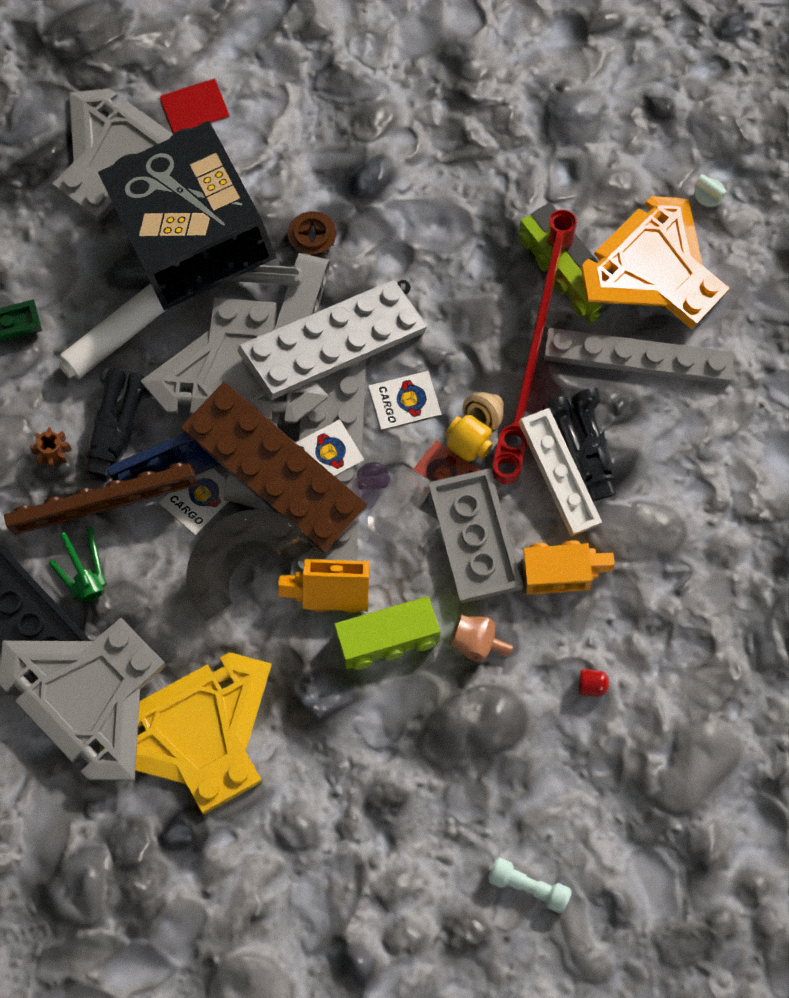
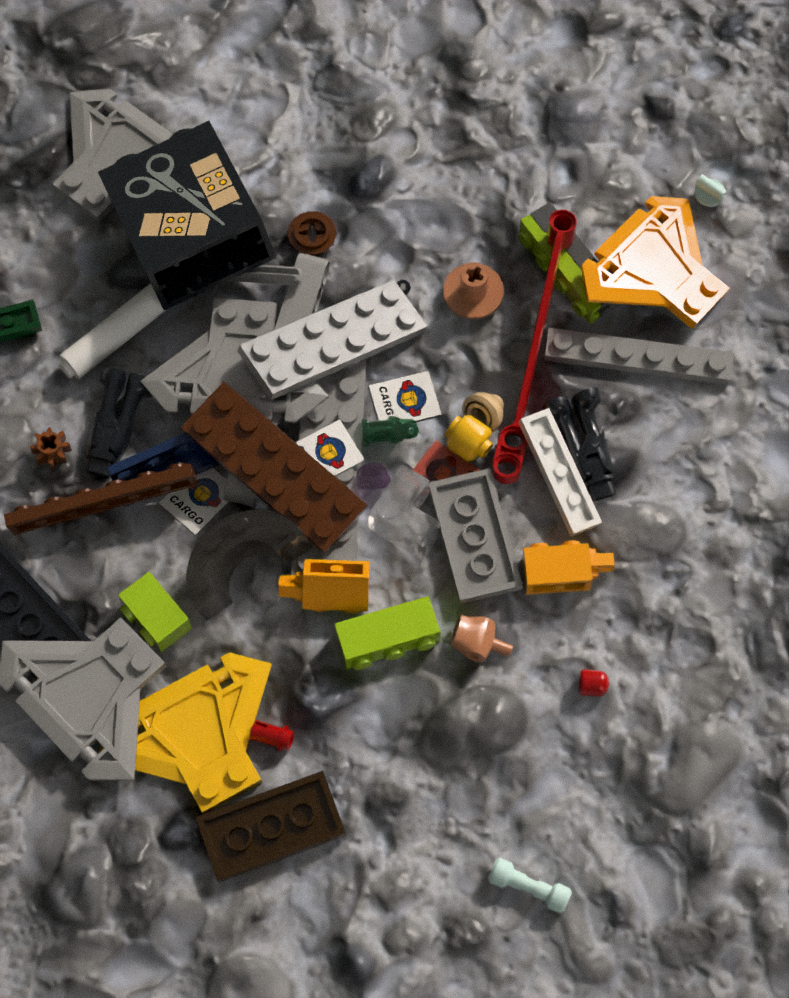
(87, 585): green plant -> none
(154, 612): none -> lime brick
(194, 105): red sticker -> none
(270, 826): none -> dark brown plate
(272, 735): none -> red pin
(390, 430): none -> clear green piece
(473, 291): none -> nougat piece

